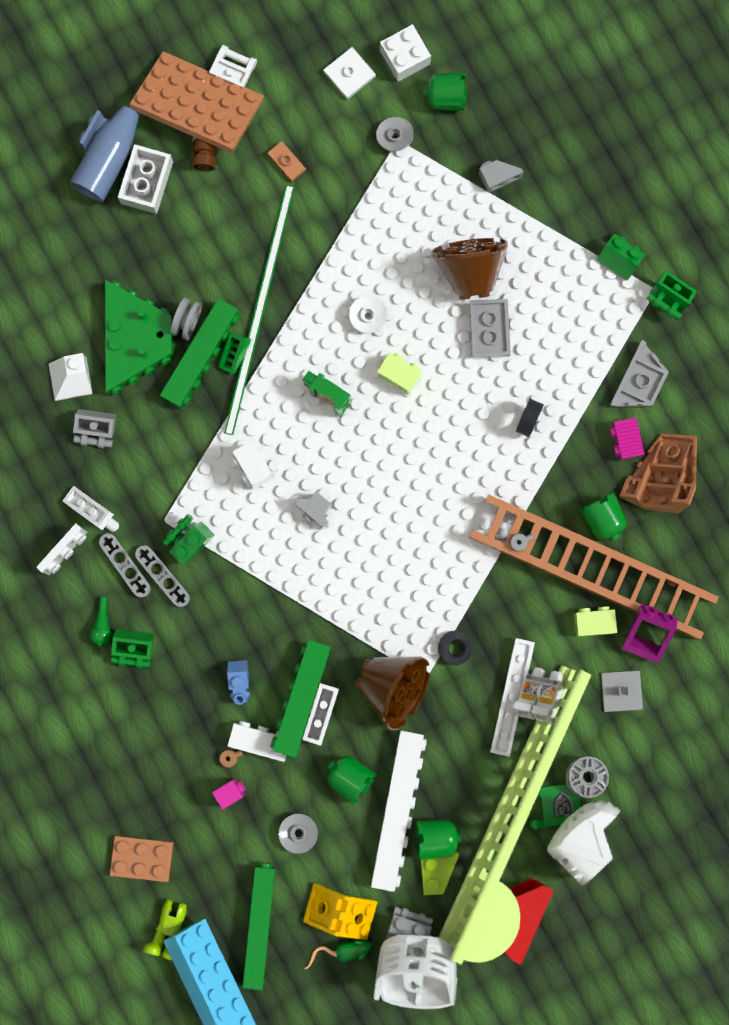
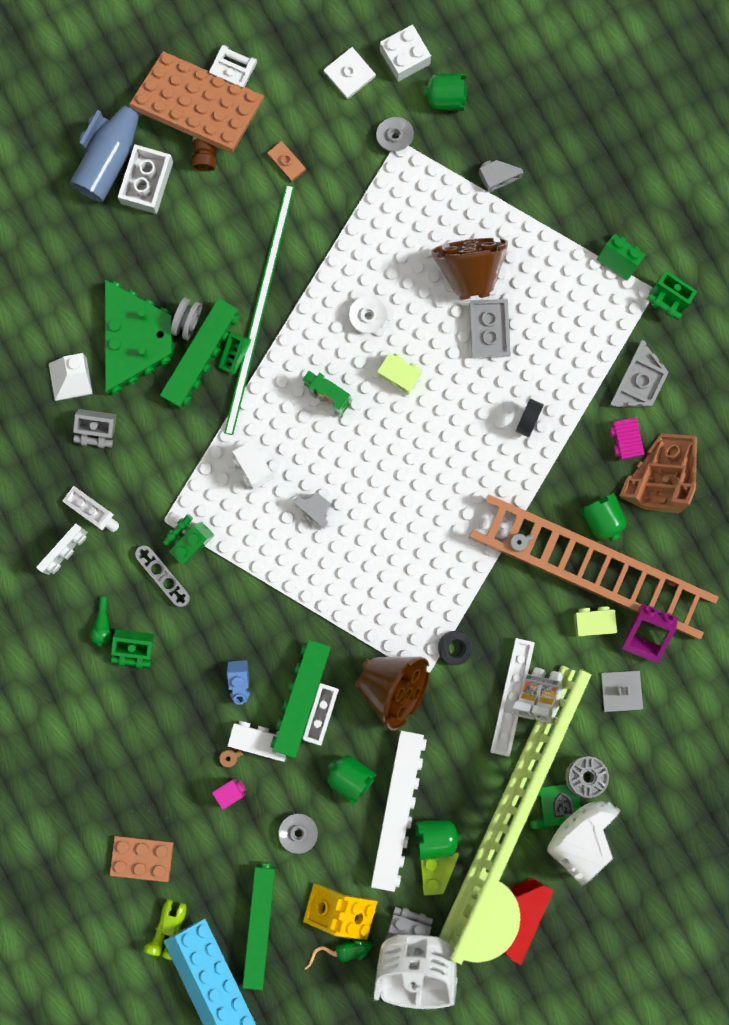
(126, 564): light grey beam -> none

